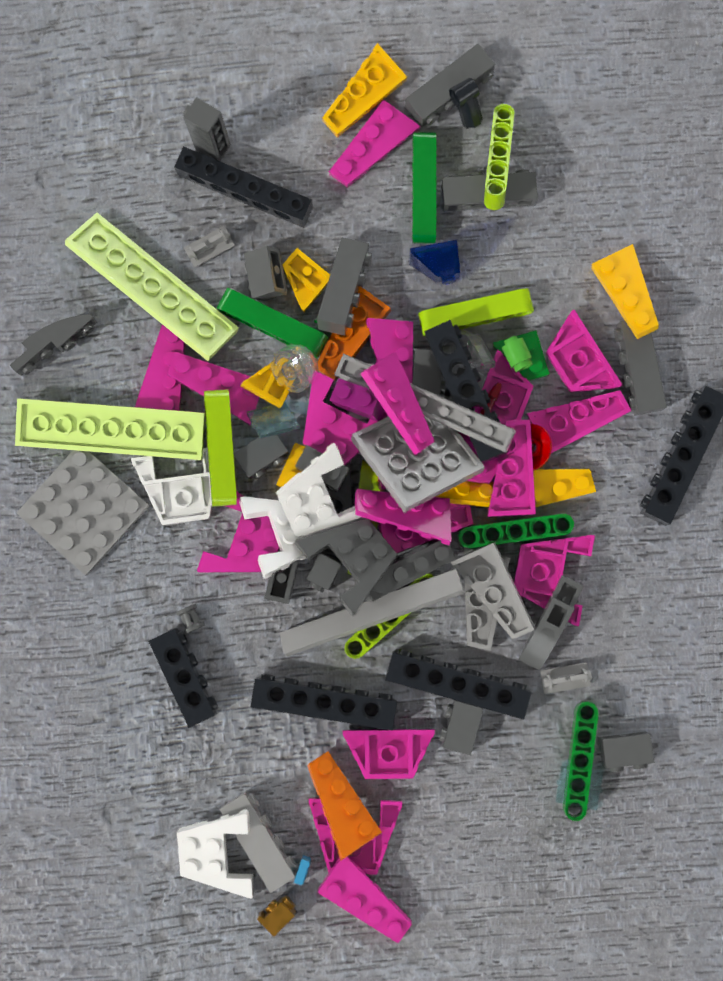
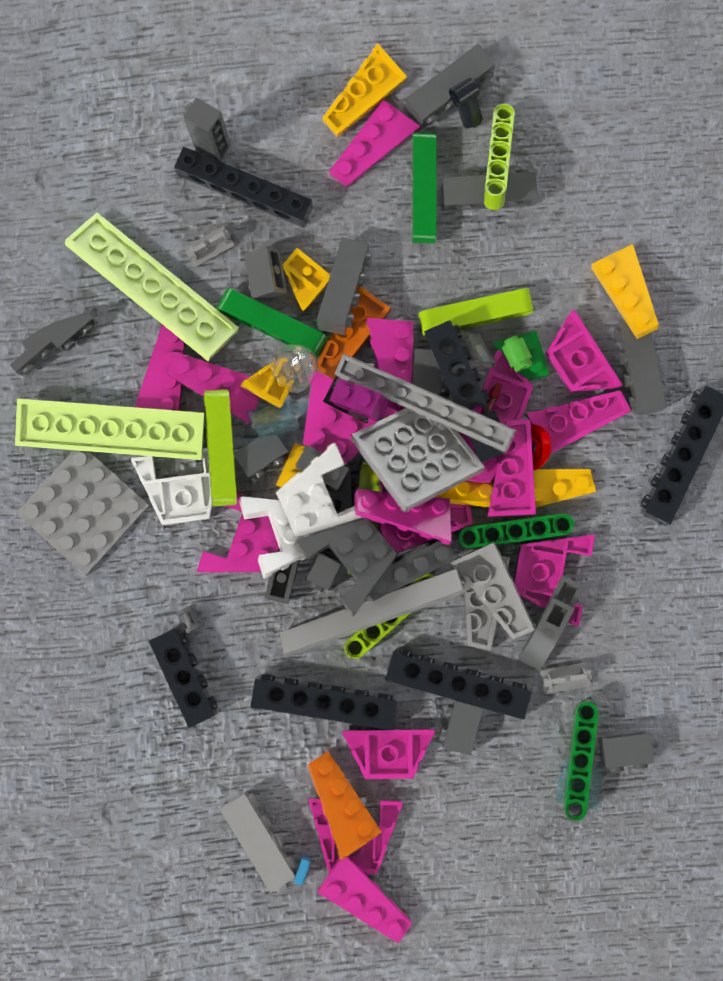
(204, 853): white wing -> none
(278, 915): pearl gold brick -> none
(397, 398): dark pink wing -> none
(437, 261): clear blue slope -> none

